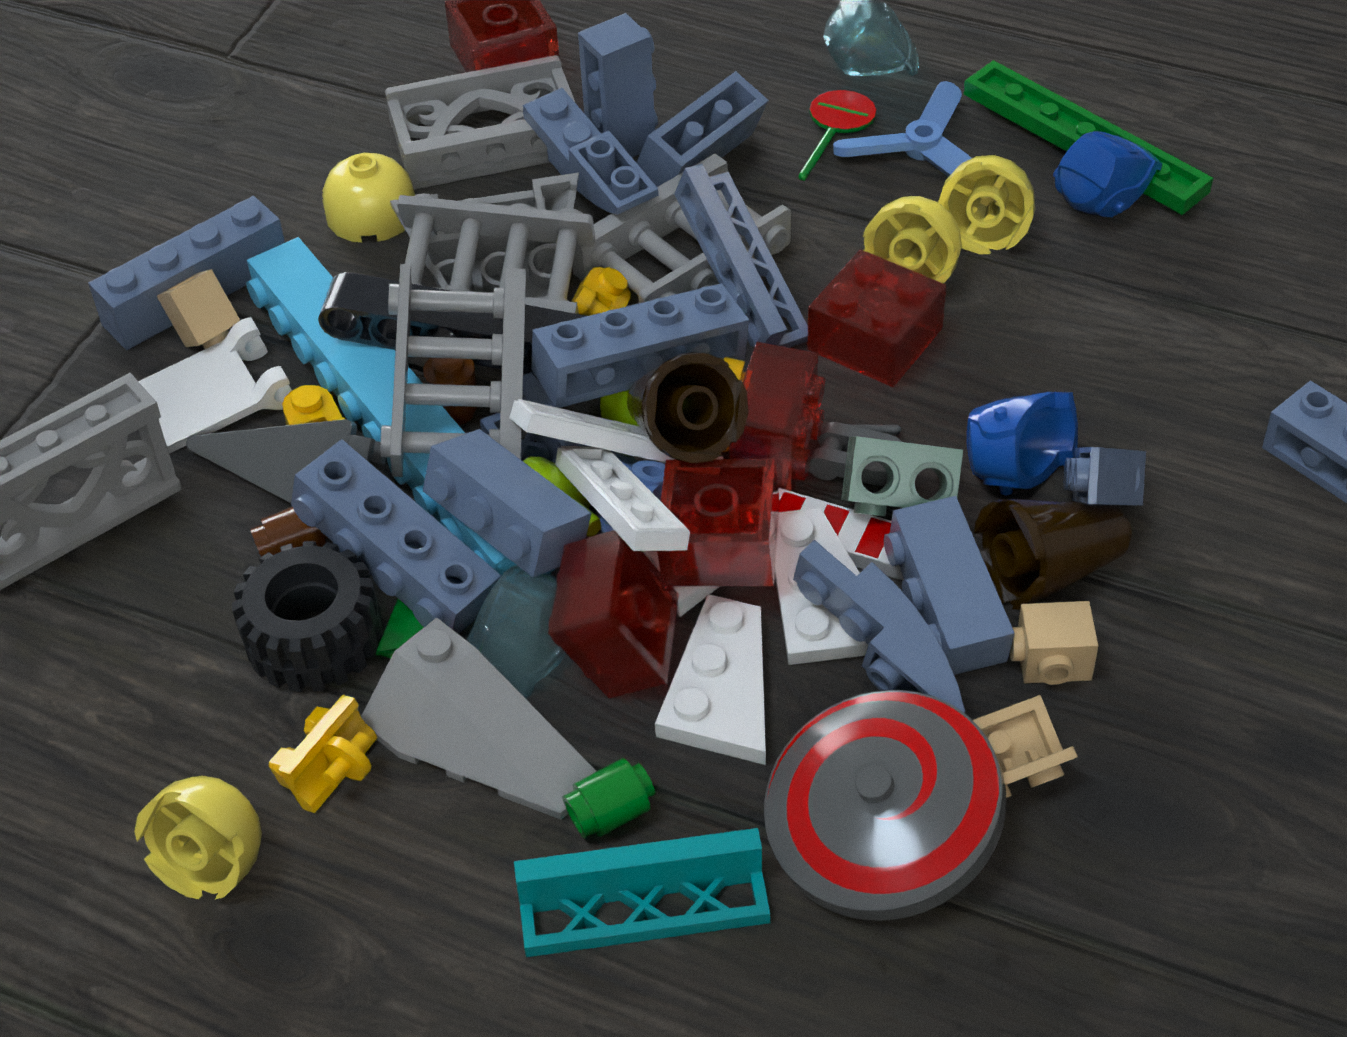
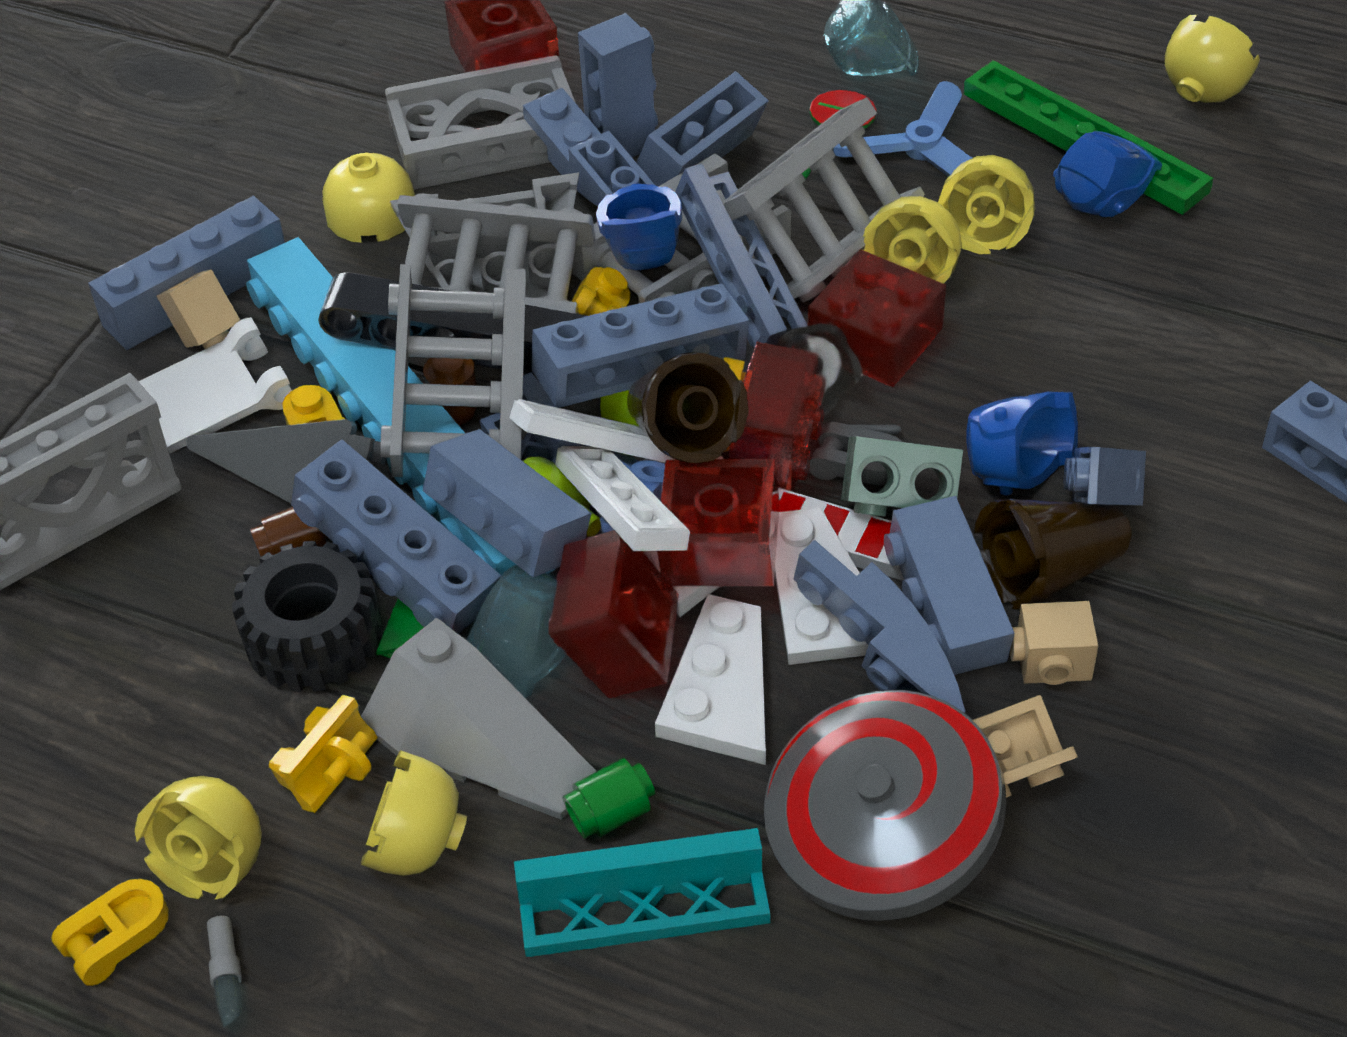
(130, 913): none -> yellow plate
(224, 969): none -> piece
(414, 818): none -> light yellow cylinder
(641, 225): none -> blue helmet
(786, 177): none -> light grey fence
(839, 362): none -> clear smoke piece
(1209, 60): none -> light yellow cylinder

